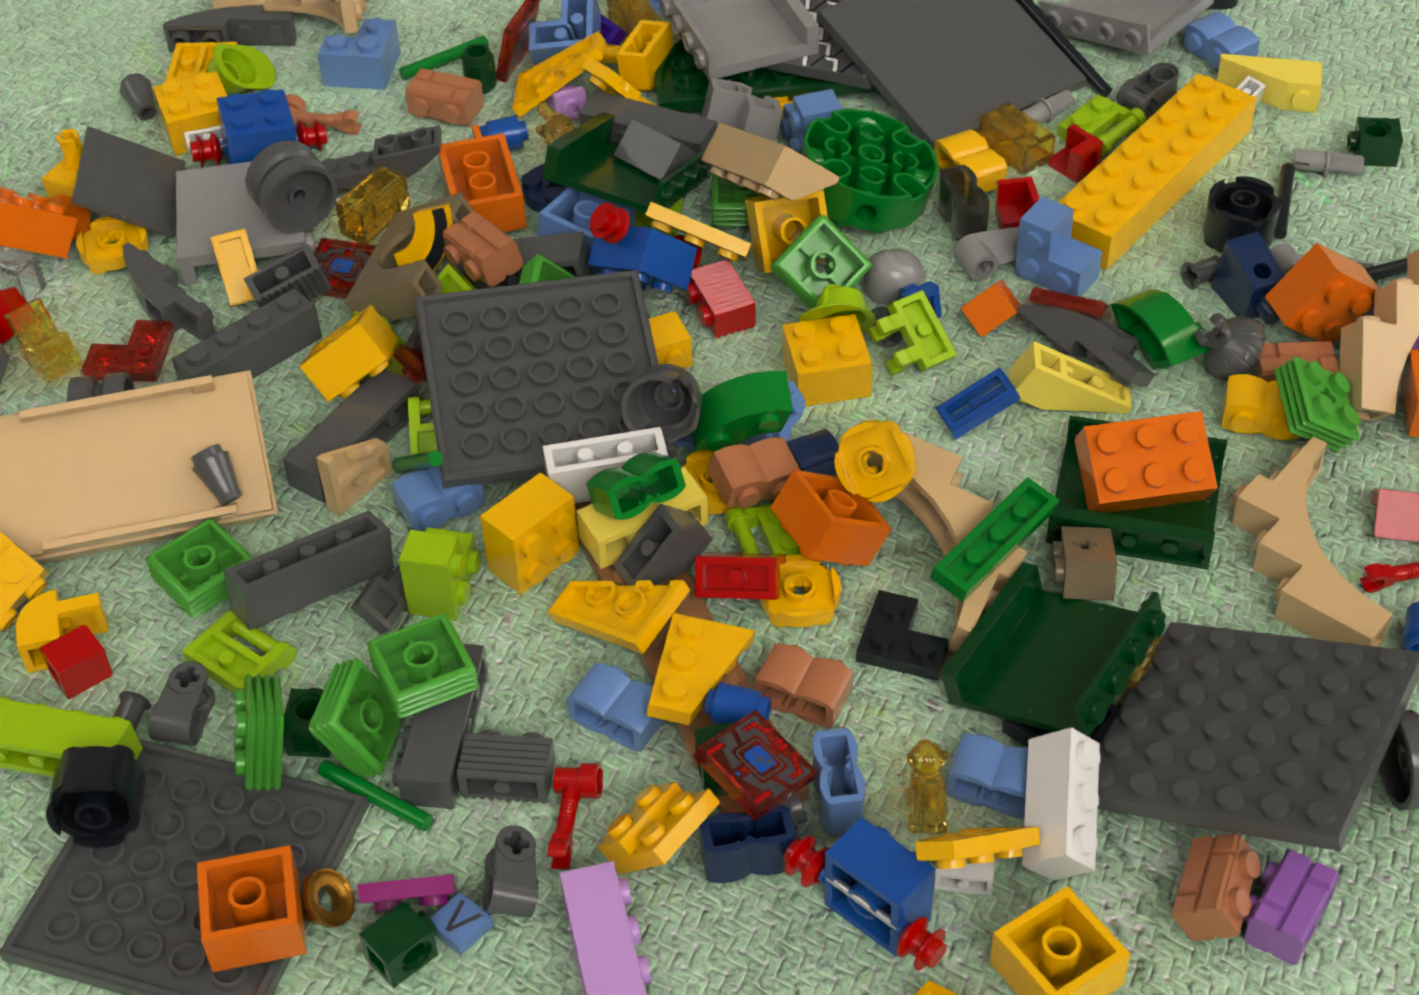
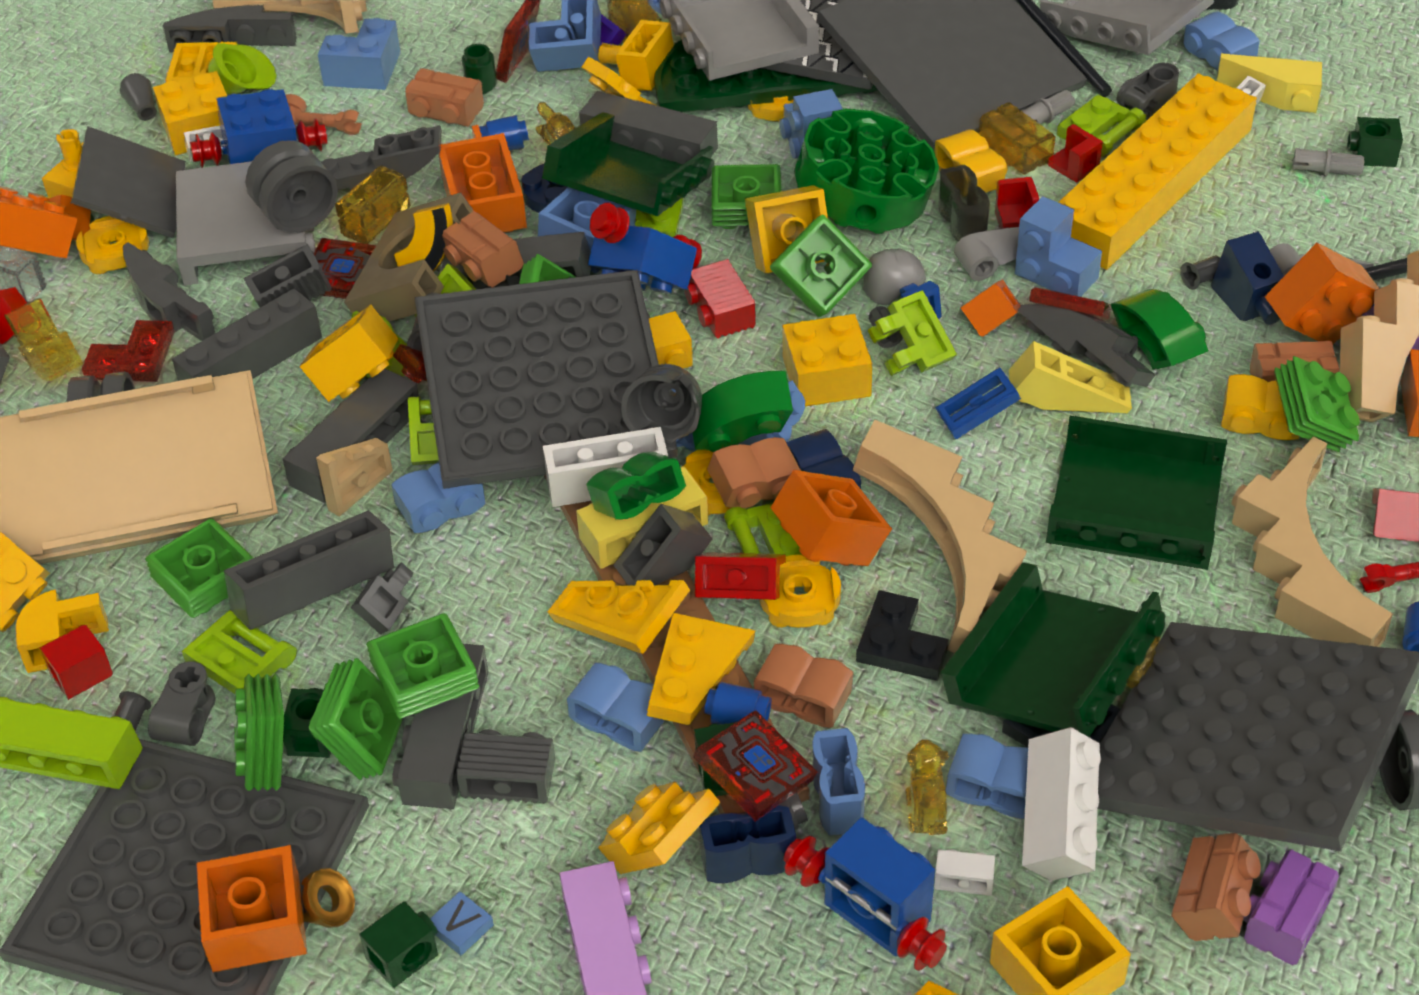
(96, 795): black brick -> none
(217, 473): dark grey cone -> none
(235, 263): yellow tile -> none
(375, 795): green bar -> none
(390, 894): magenta plate -> none
(417, 461): green bar -> none
(438, 571): lime brick -> none
(440, 58): green bar -> none
(511, 874): dark grey piece -> none
(530, 533): yellow piece -> none
(555, 72): yellow wing -> none
(568, 101): lavender bracket -> none
(573, 784): red brick -> none
(652, 150): dark grey brick -> none
(698, 233): yellow wing -> none
(735, 106): light grey brick -> none
(764, 165): tan slope -> none
(841, 301): lime piece -> none
(897, 466): yellow plate -> none
(976, 845): yellow wing -> none
(994, 539): green plate -> none
(1085, 563): dark tan brick -> none
(1145, 462): orange brick -> none
(1231, 345): dark grey hair -> none
(1240, 210): black brick -> none
(1285, 192): black bar -> none

